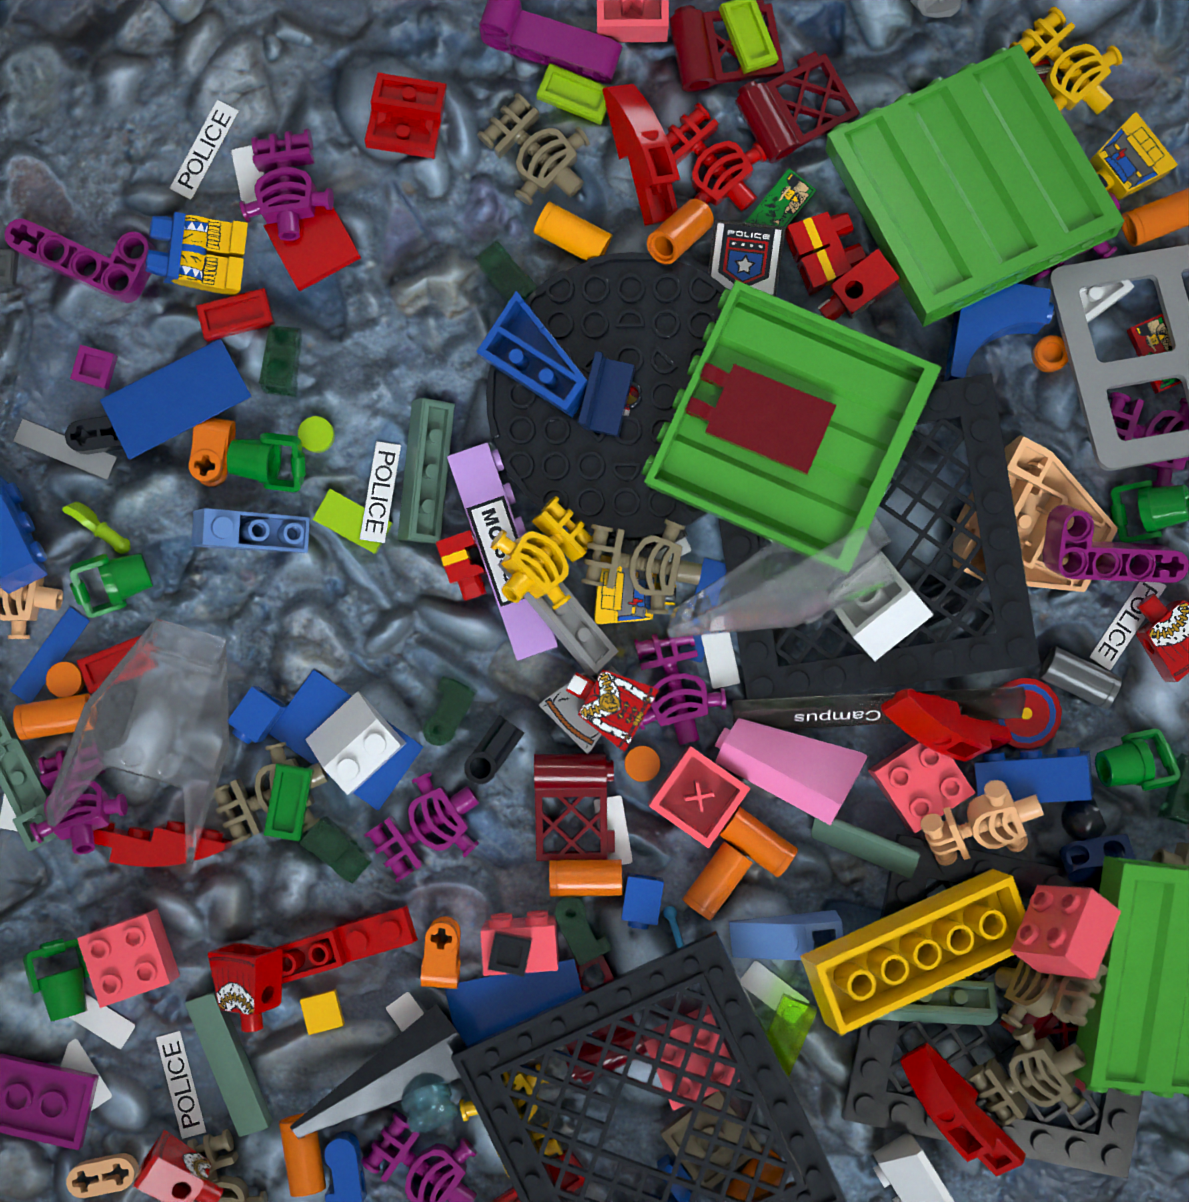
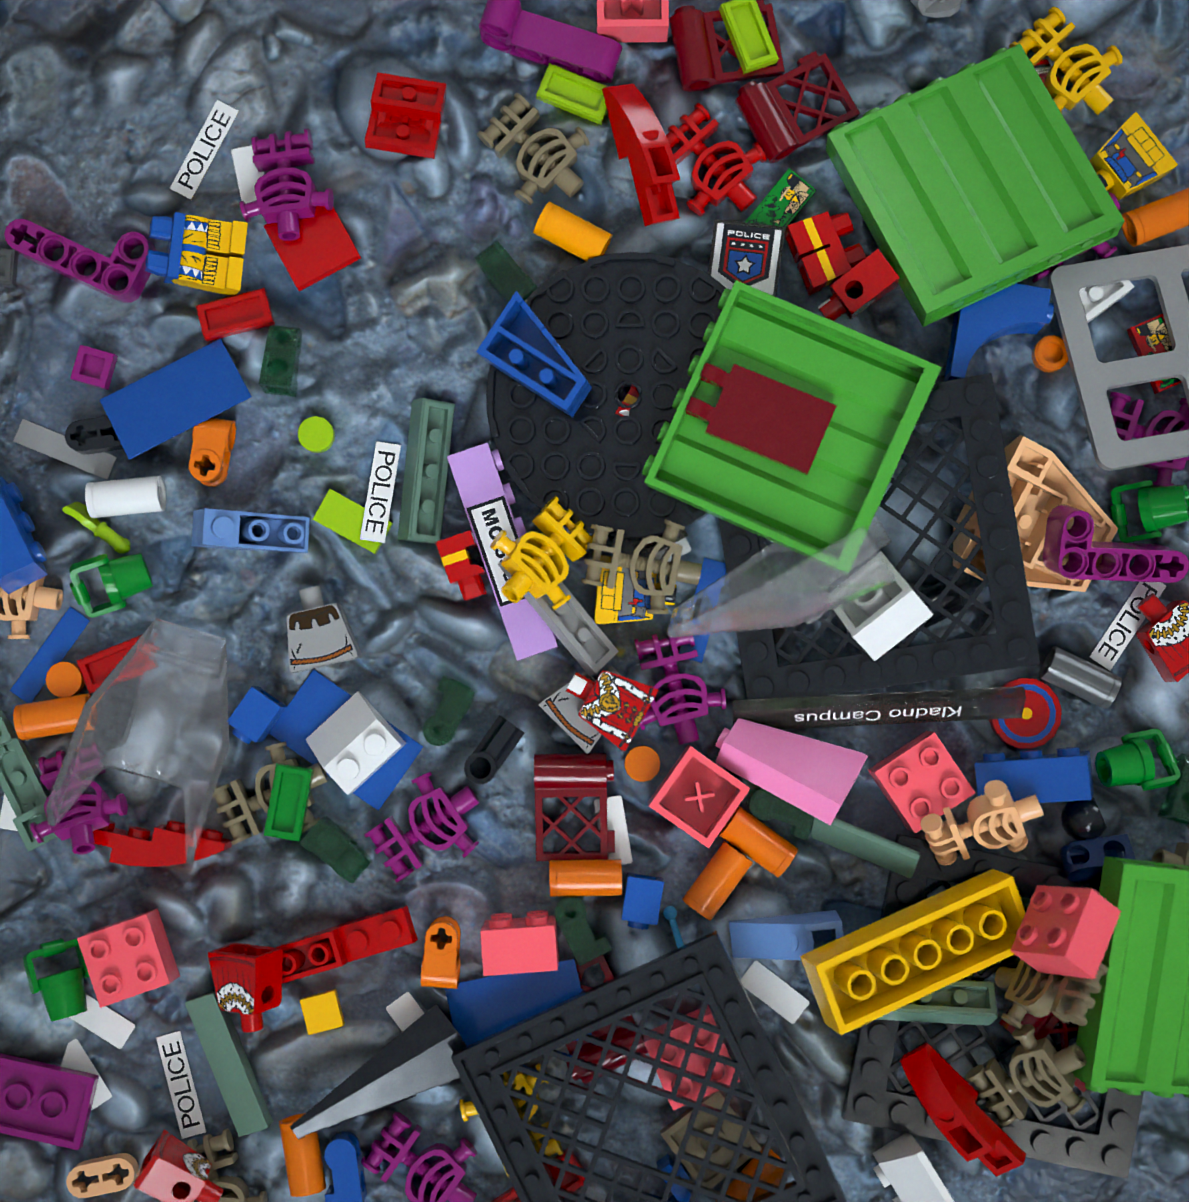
(125, 496): none -> white pin
(262, 460): green piece -> none
(319, 634): none -> light grey torso
(429, 1107): clear light blue wheel -> none
(509, 953): black tile -> none
(606, 395): dark blue panel -> none
(680, 231): orange pin -> none
(720, 659): white sticker -> none
(768, 806): none -> clear green leg
(789, 1029): clear neon green plate -> none
(942, 727): red slope -> none

